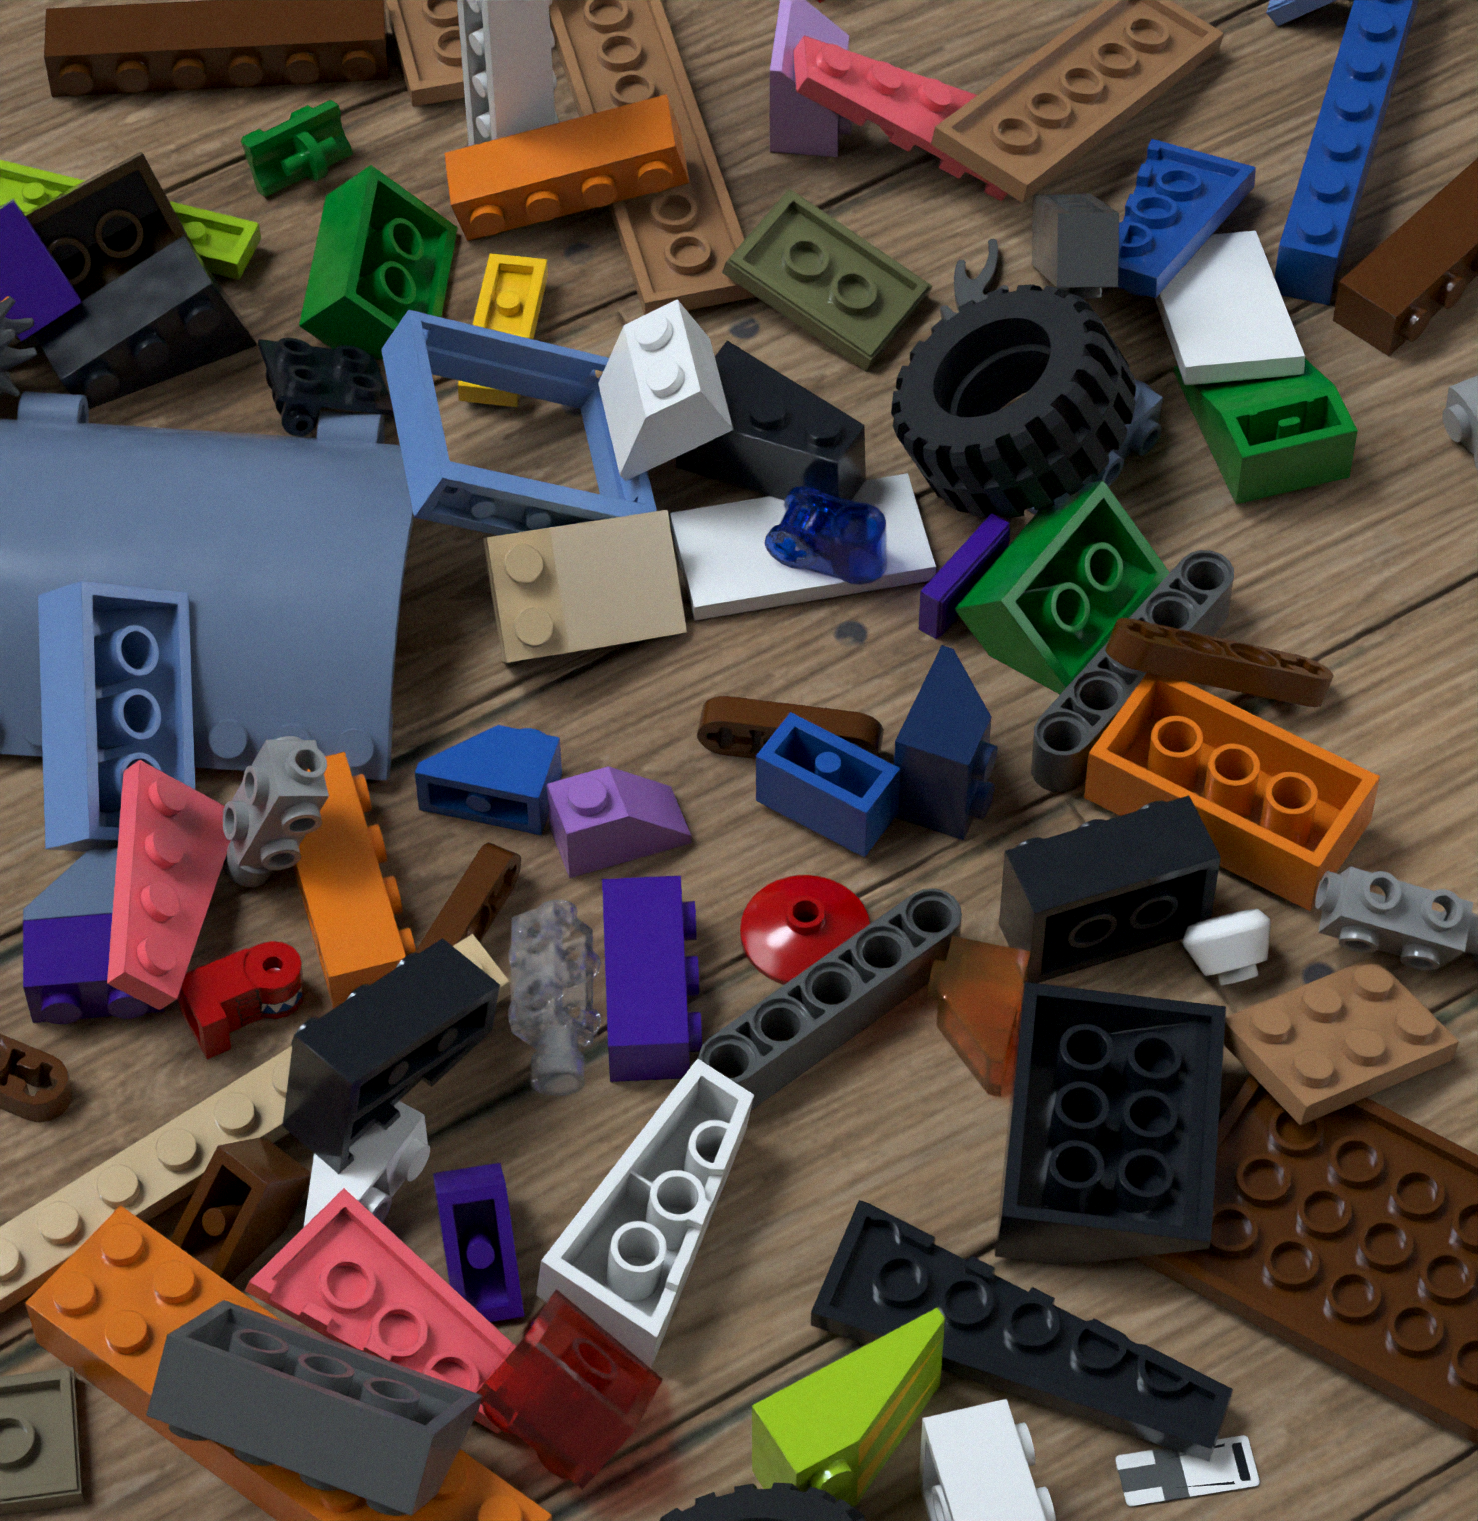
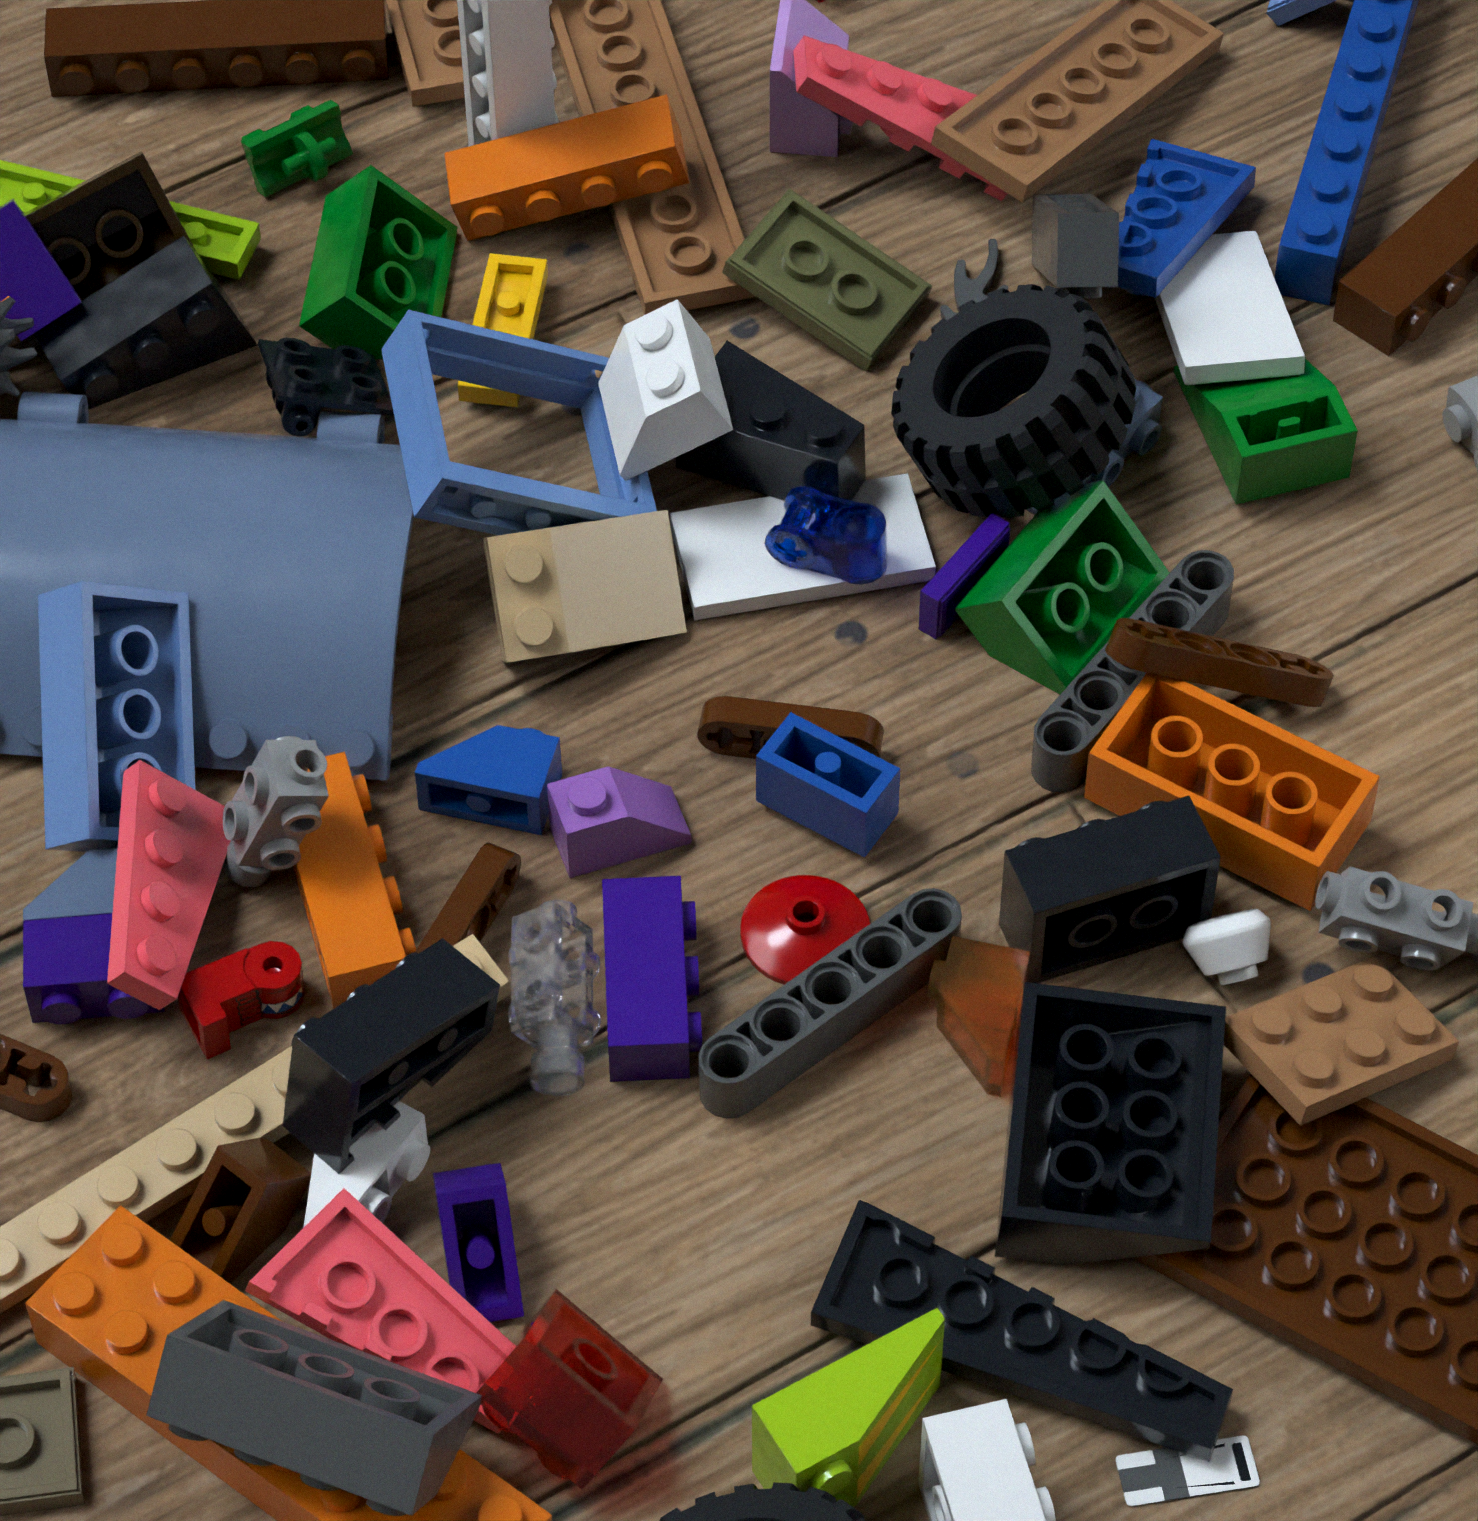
(647, 1218): white wedge -> none
(945, 752): dark blue slope -> none

